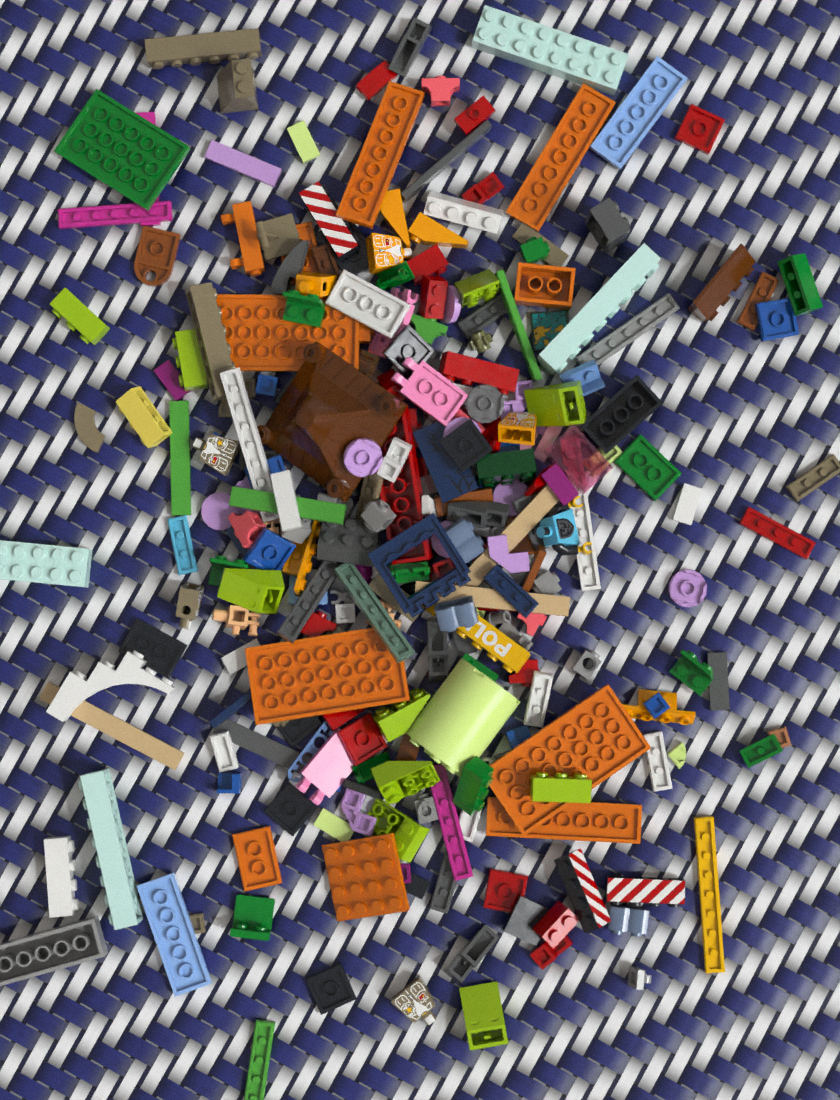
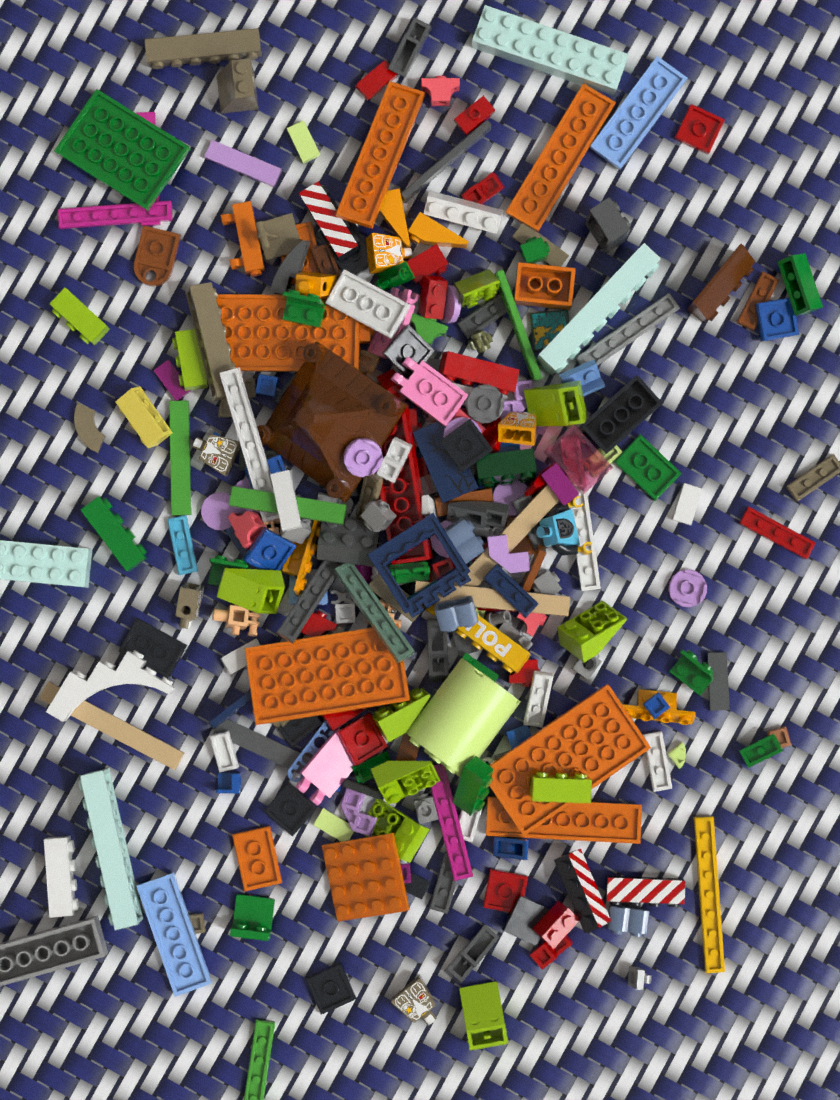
(114, 534): none -> green brick
(511, 847): none -> blue slope
(590, 630): none -> lime slope

